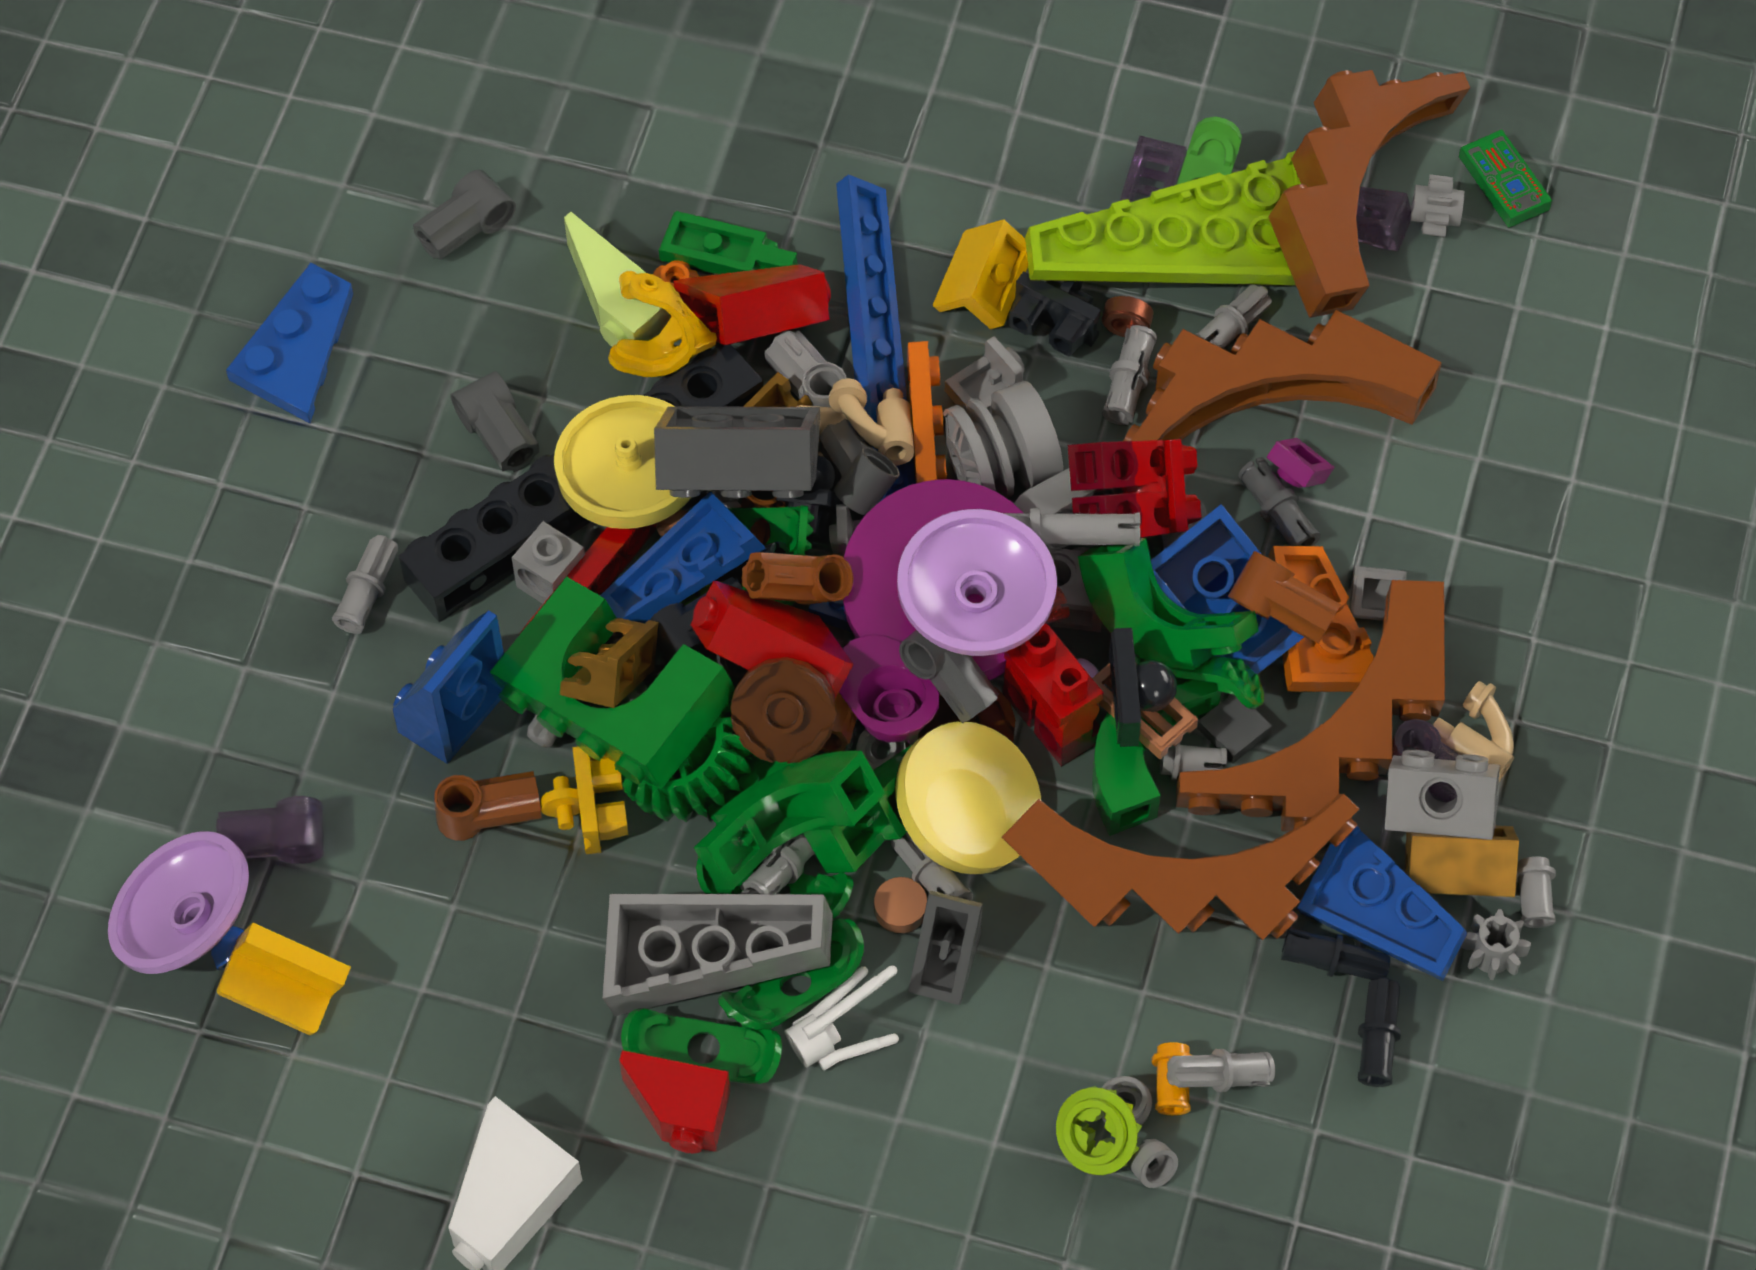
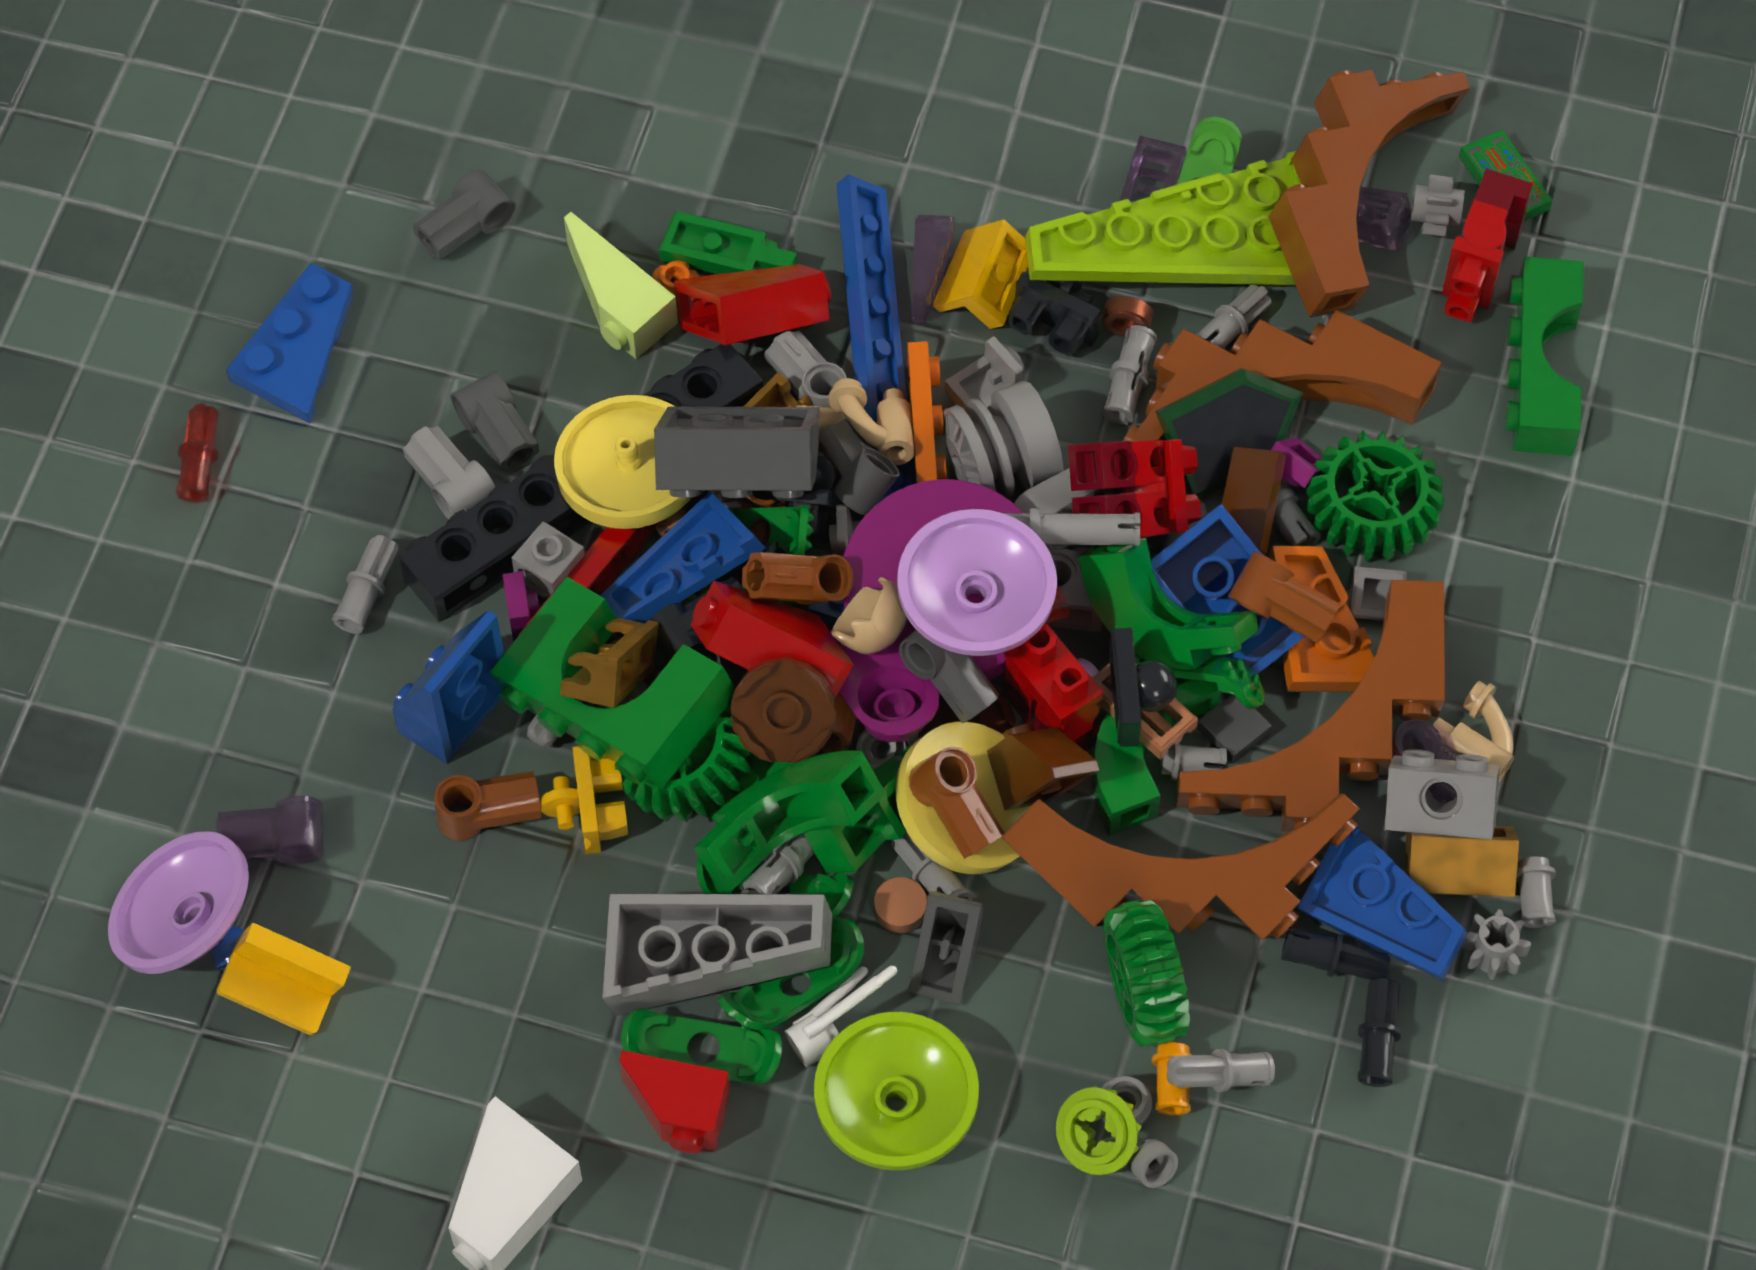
(197, 454): none -> clear red axle
(448, 473): none -> light grey piece
(521, 603): none -> magenta plate
(659, 354): yellow helmet -> none
(871, 619): none -> tan hair
(901, 1059): none -> lime dish
(931, 253): none -> clear purple slope
(957, 799): none -> dark orange piece
(1037, 765): none -> reddish brown slope
(1146, 973): none -> green gear
(1228, 414): none -> black tile
(1254, 491): none -> reddish brown tile
(1369, 512): none -> green gear
(1476, 257): none -> red hips
(1544, 406): none -> green arch

